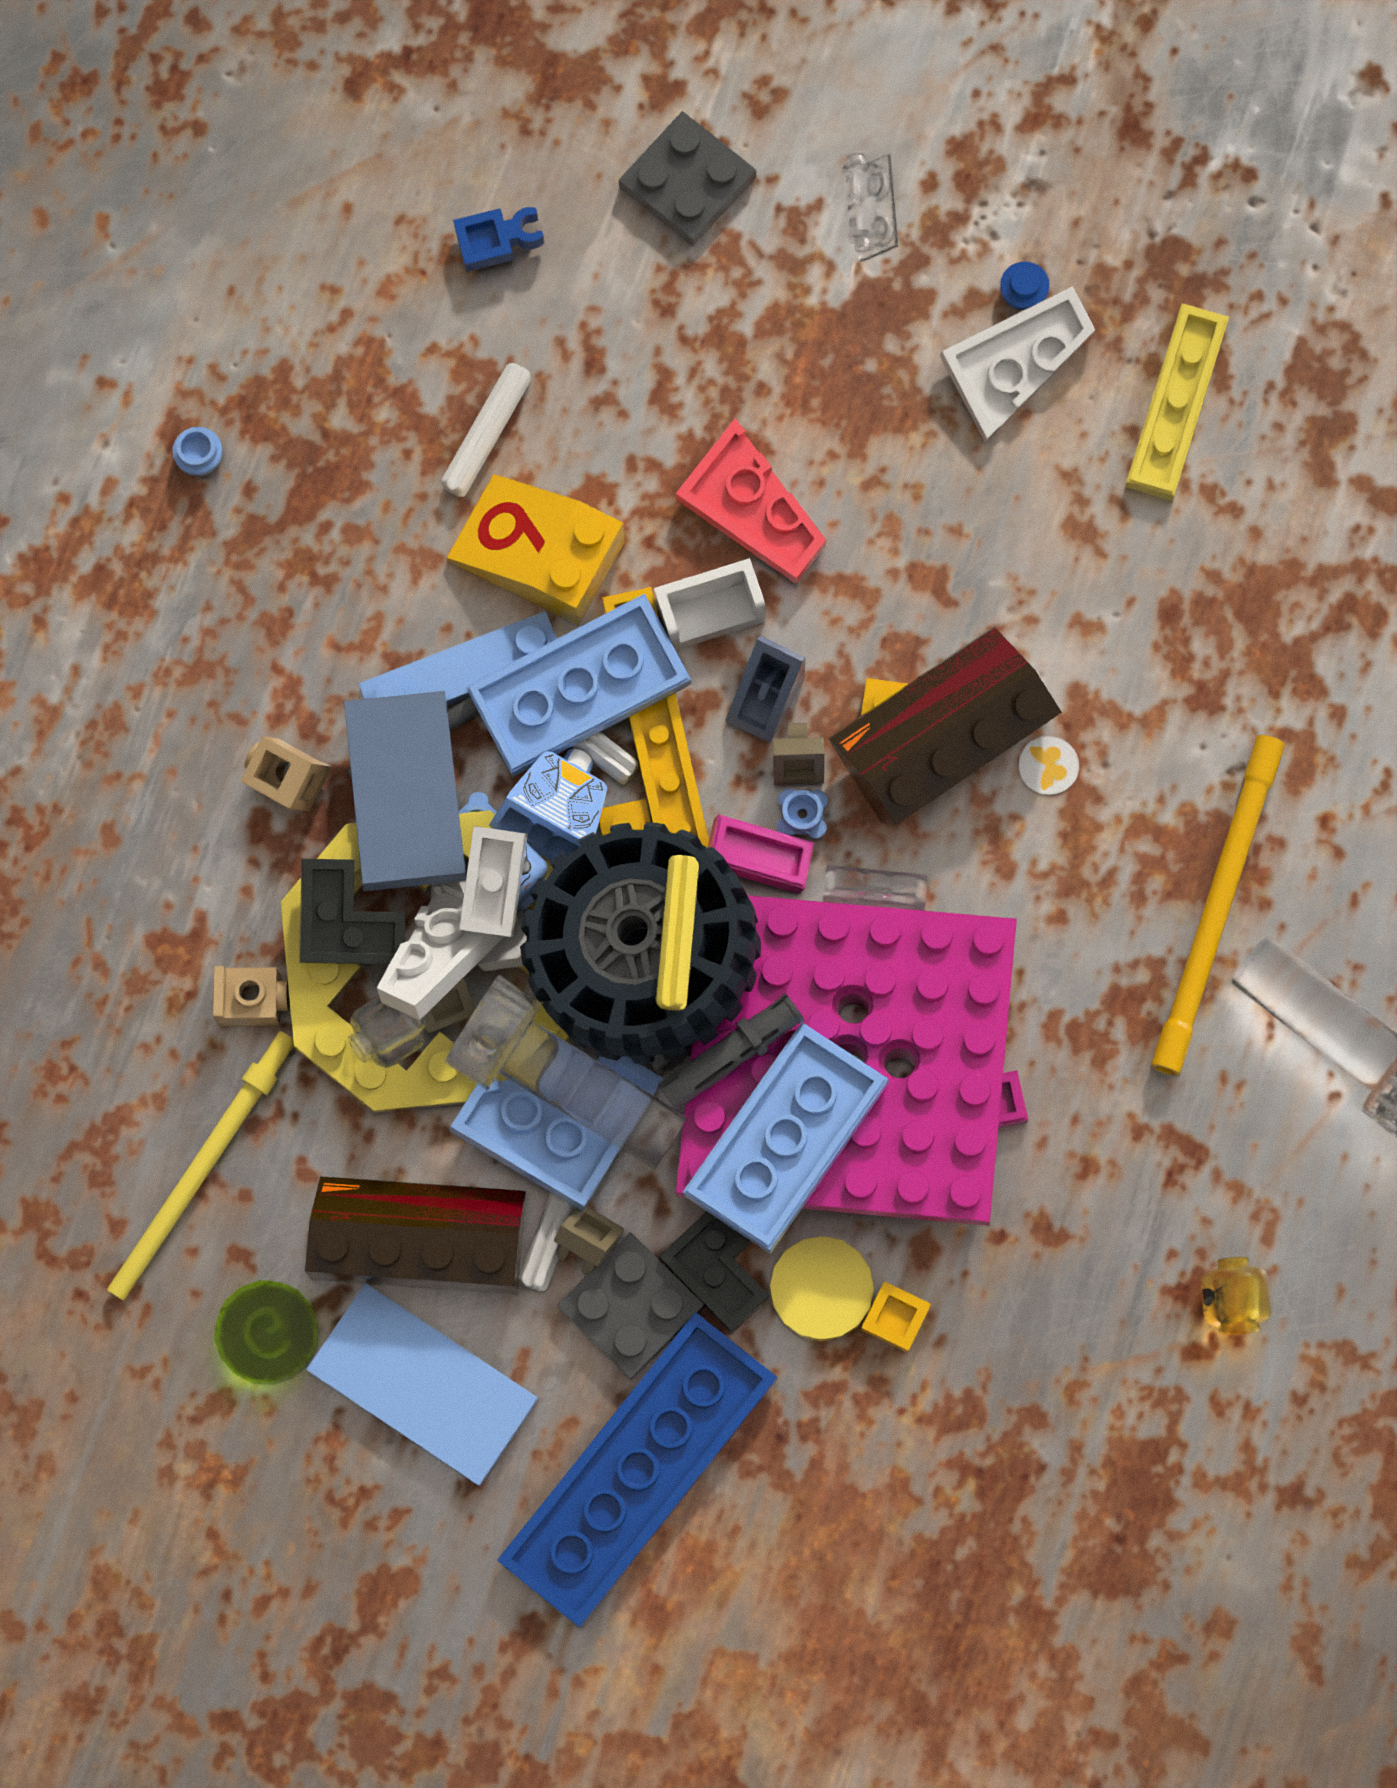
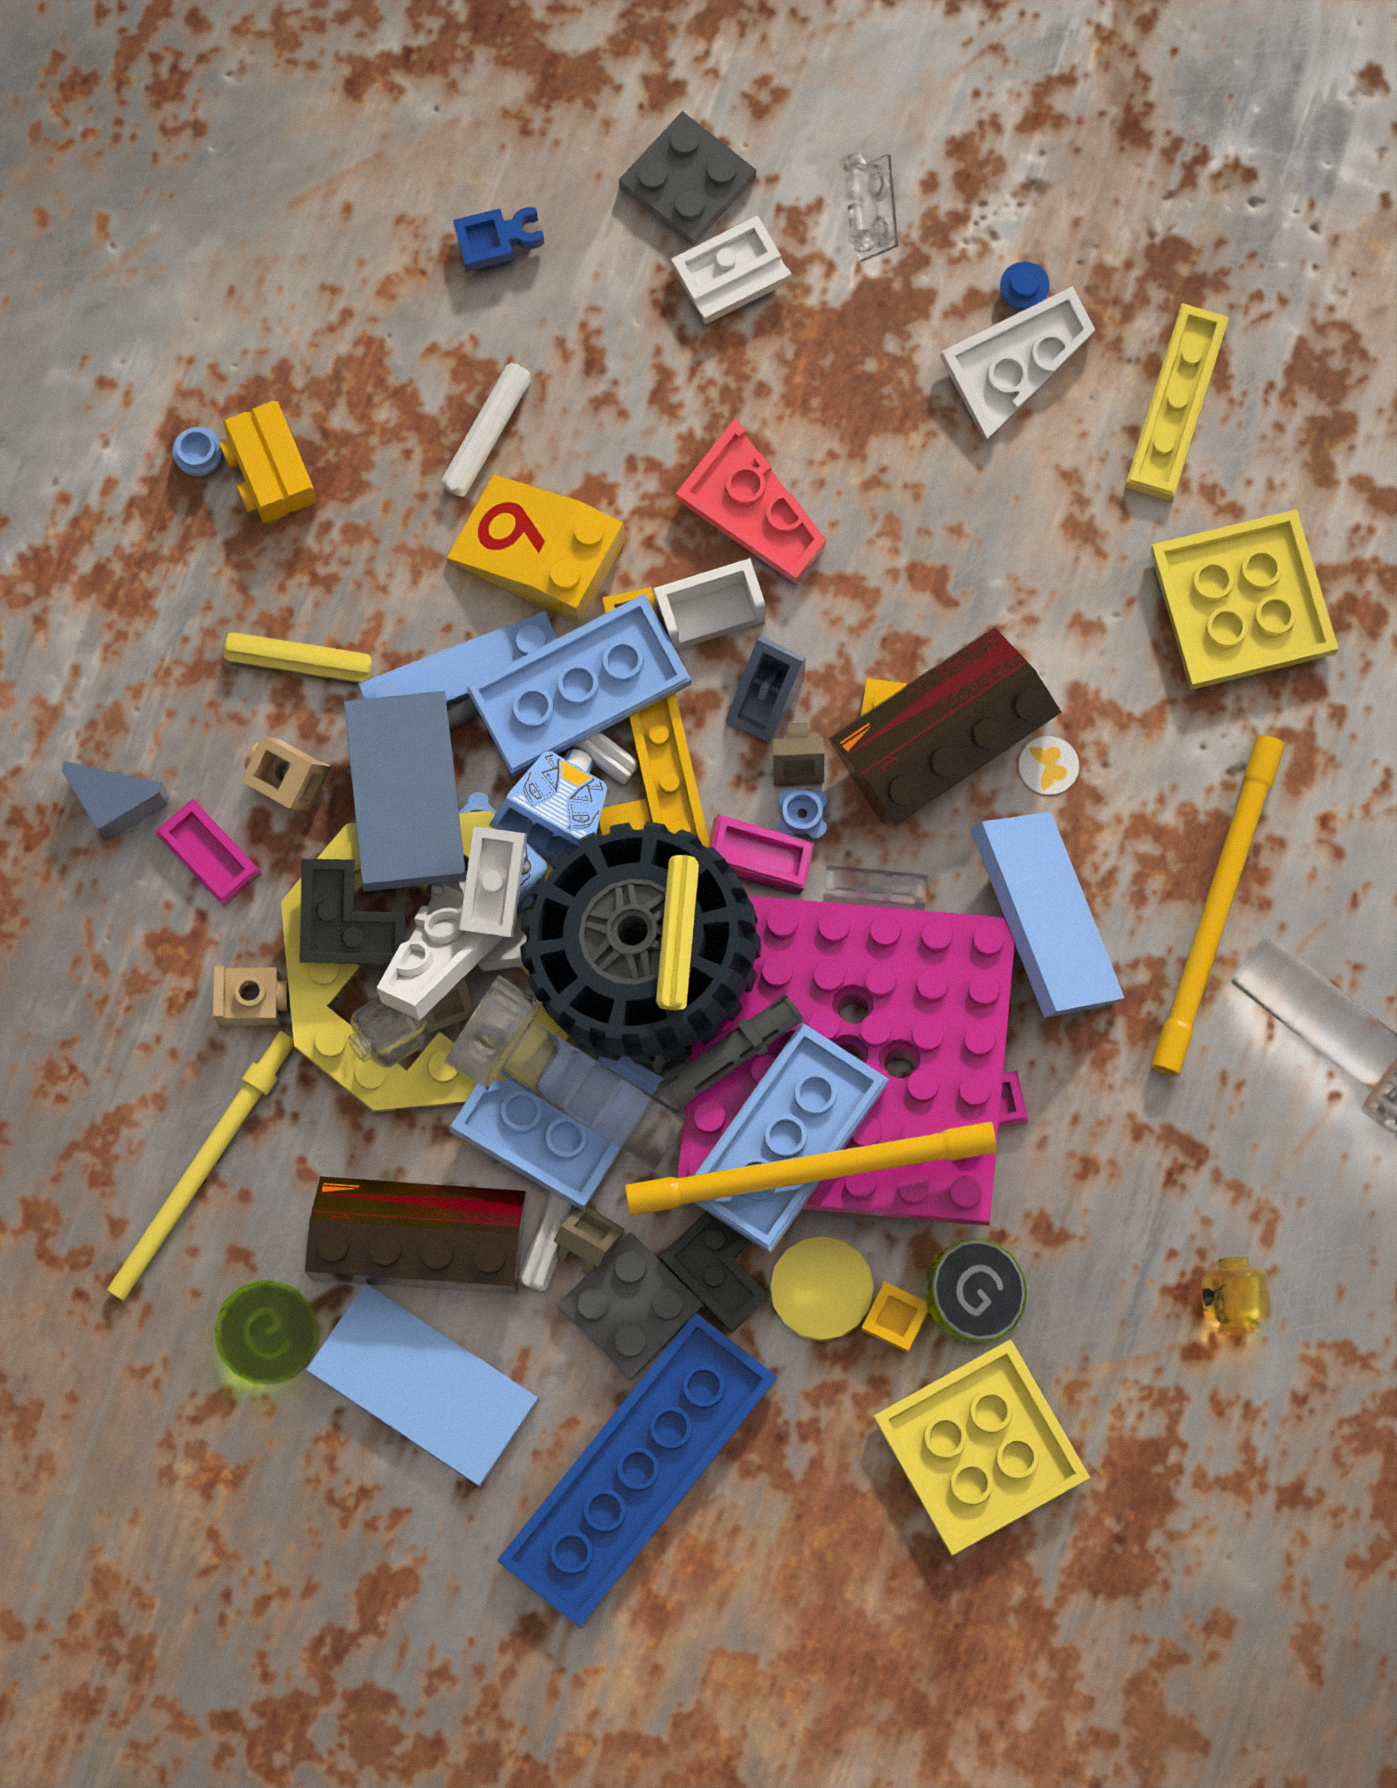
(113, 798): none -> sand blue slope
(208, 852): none -> dark pink tile
(269, 462): none -> yellow brick
(297, 657): none -> light yellow axle
(672, 1192): none -> yellow piece
(731, 269): none -> white plate
(975, 1290): none -> black tile
(981, 1447): none -> light yellow plate
(1047, 914): none -> light blue tile
(1243, 599): none -> light yellow plate

